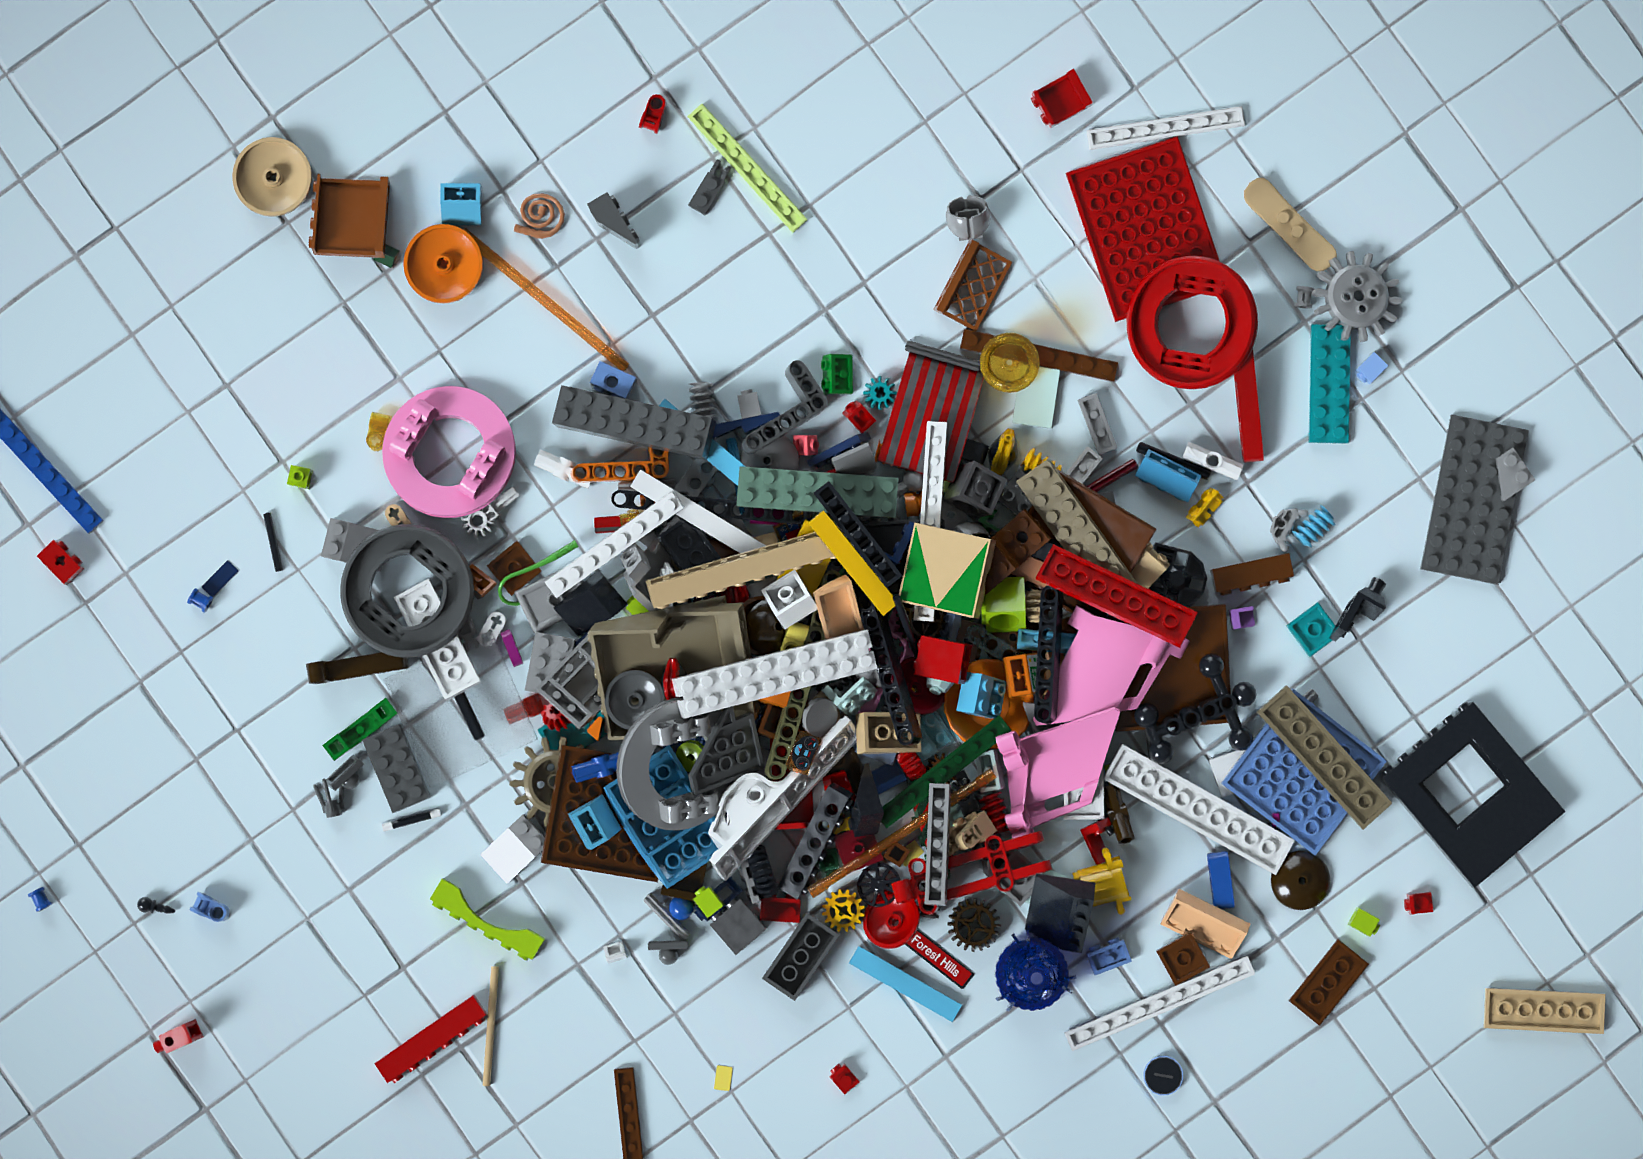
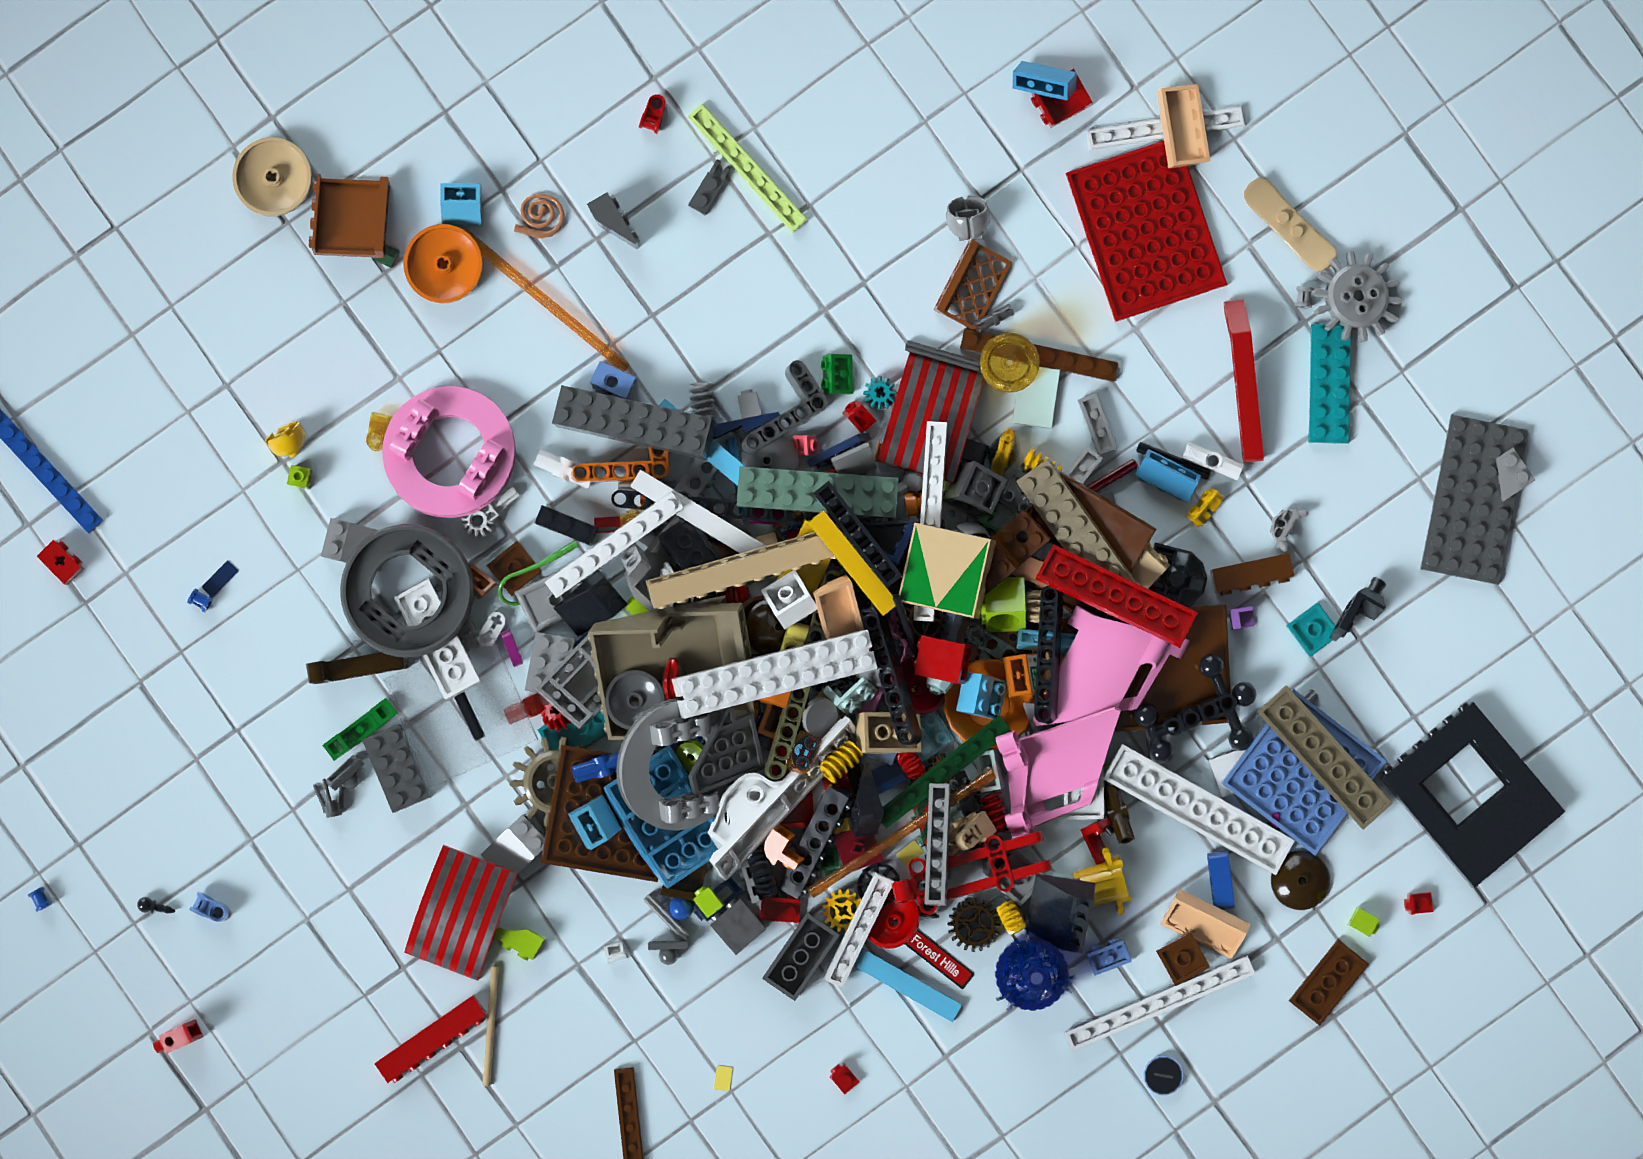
(273, 542): black piece -> none
(287, 440): none -> yellow cylinder
(401, 514): tan beam -> none
(411, 820): black bar -> none
(460, 912): none -> slope
(566, 525): none -> black arch
(595, 729): orange slope -> none
(777, 848): none -> brick
(839, 760): none -> yellow piece
(858, 930): none -> white plate
(896, 854): reddish brown brick -> none
(994, 318): none -> dark grey pin
(1011, 917): none -> yellow gear
(1044, 80): none -> dark azure brick
(1183, 125): none -> light nougat slope
(1197, 276): red piece -> none
(1314, 527): medium azure piece -> none
(1371, 368): light blue brick -> none
(1544, 1010): tan plate -> none

